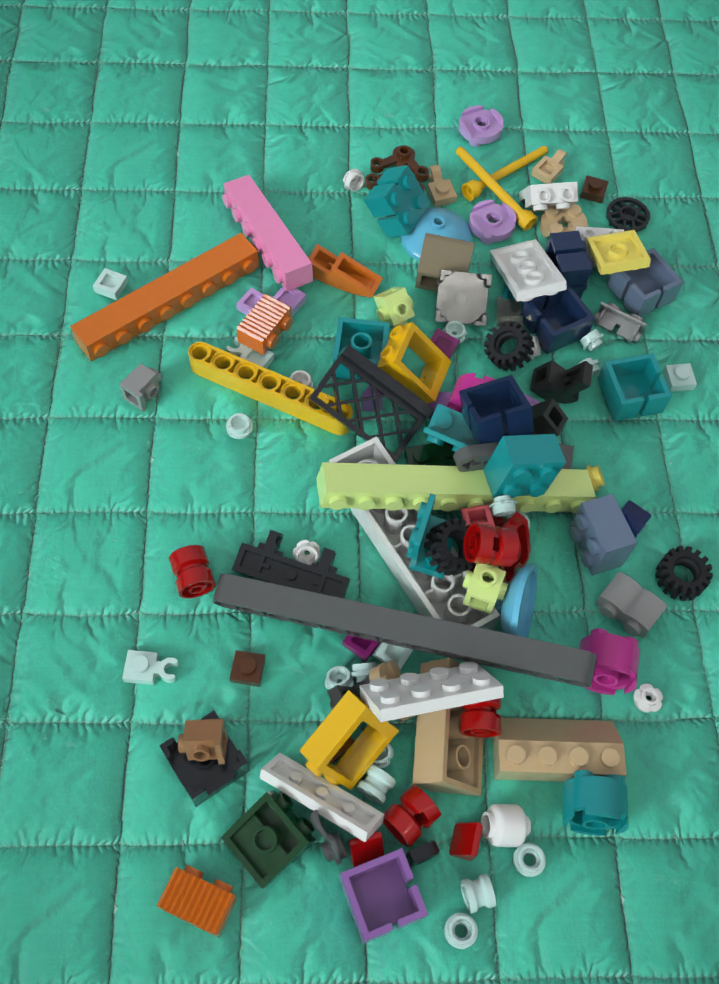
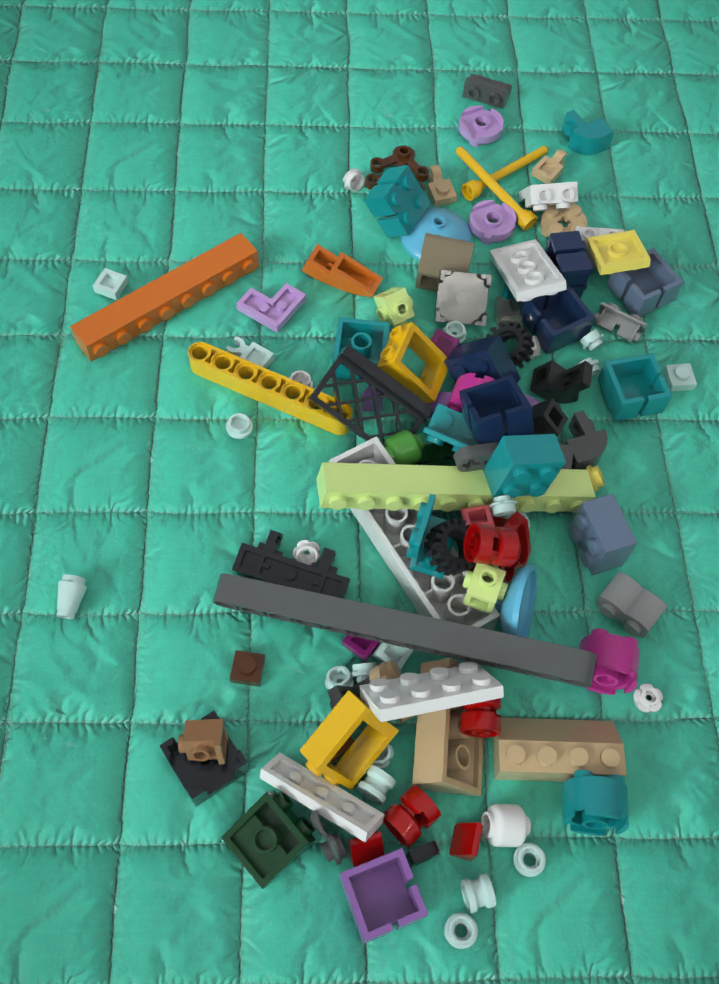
(70, 594): none -> light aqua cone
(140, 386): light grey brick -> none
(143, 667): light aqua plate -> none
(192, 571): red wheel -> none
(197, 900): orange brick -> none
(264, 324): orange brick -> none
(268, 233): bright pink brick -> none
(404, 447): none -> bright green head
(482, 357): none -> dark blue brick
(486, 90): none -> dark grey bracket
(586, 137): none -> teal brick
(586, 442): none -> dark grey brick
(594, 189): reddish brown plate -> none
(627, 214): black wheel -> none
(635, 517): clear blue slope -> none
(693, 563): black tyre -> none

